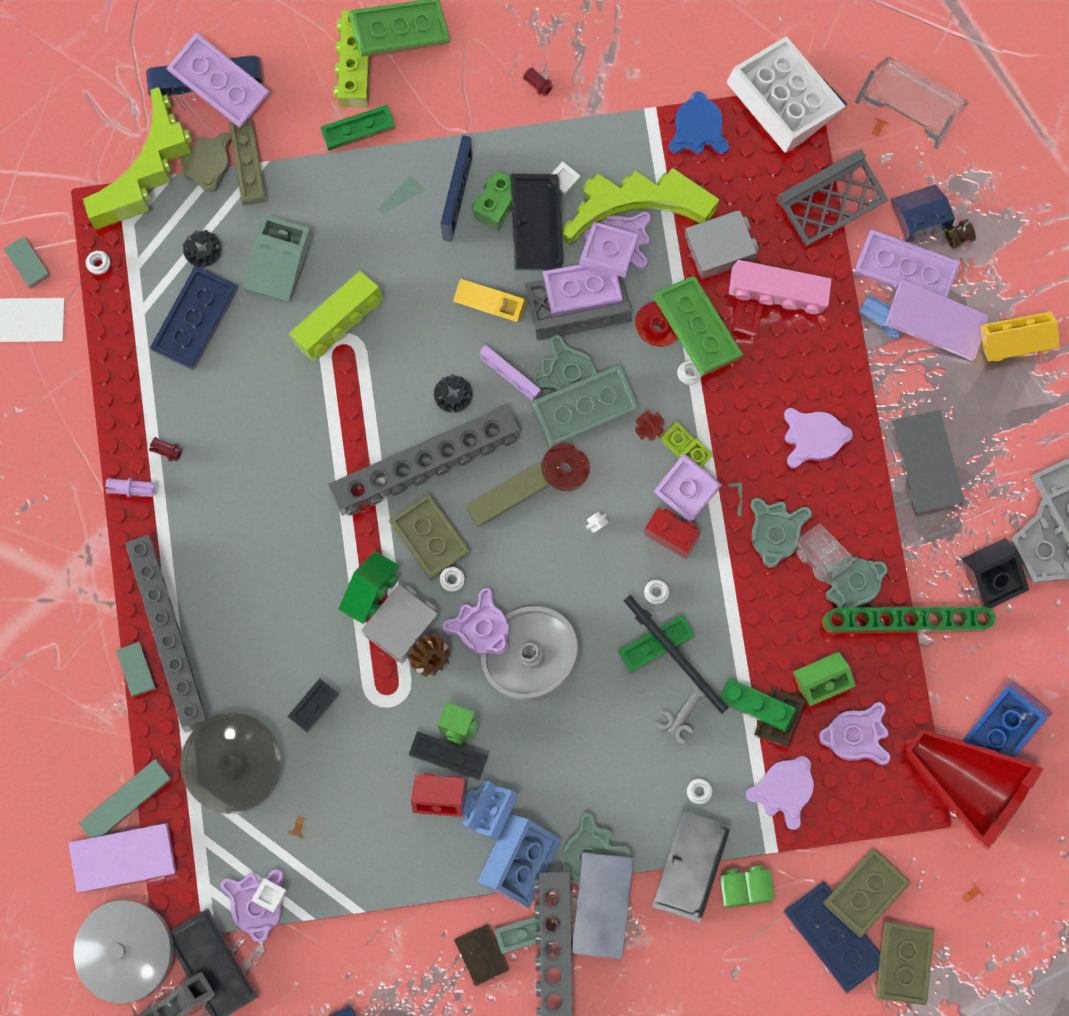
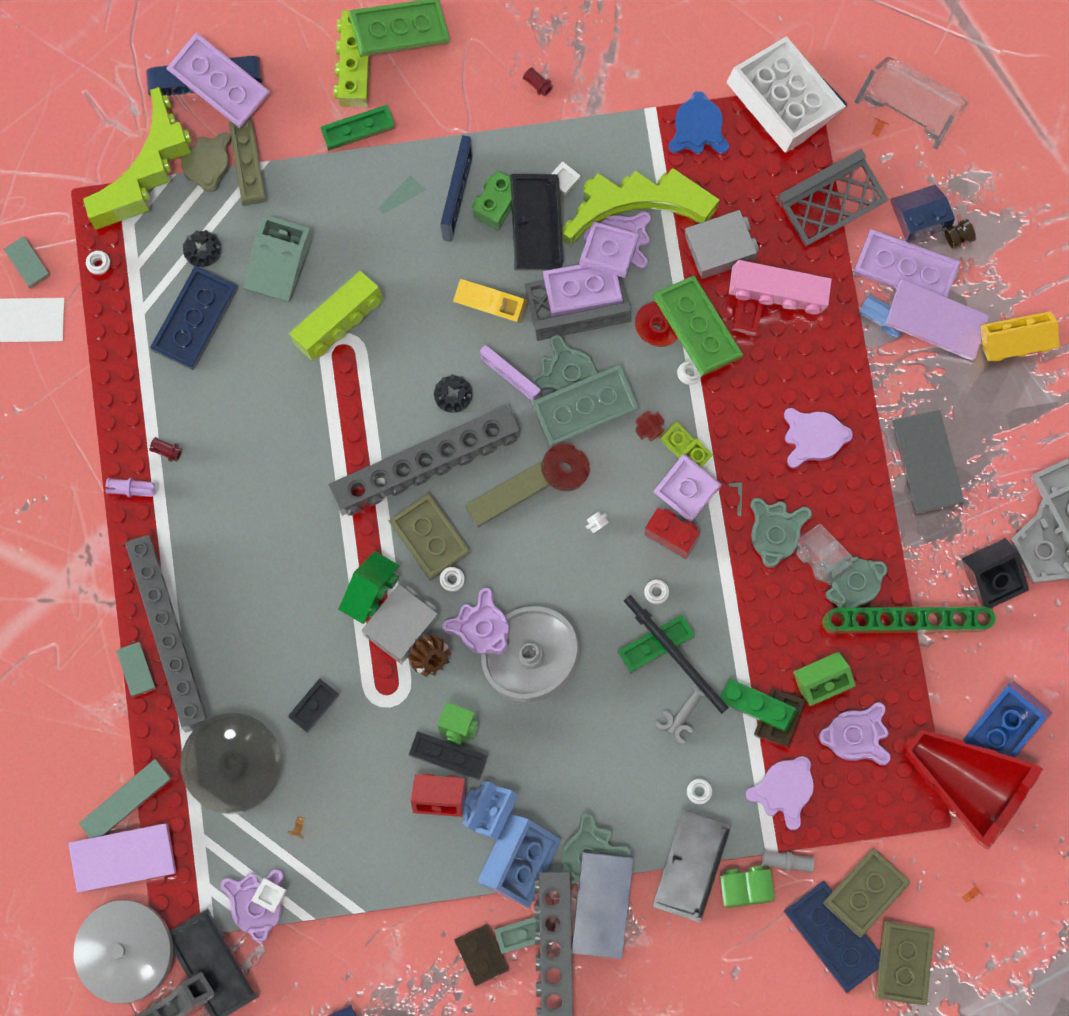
(787, 861): none -> light grey pin

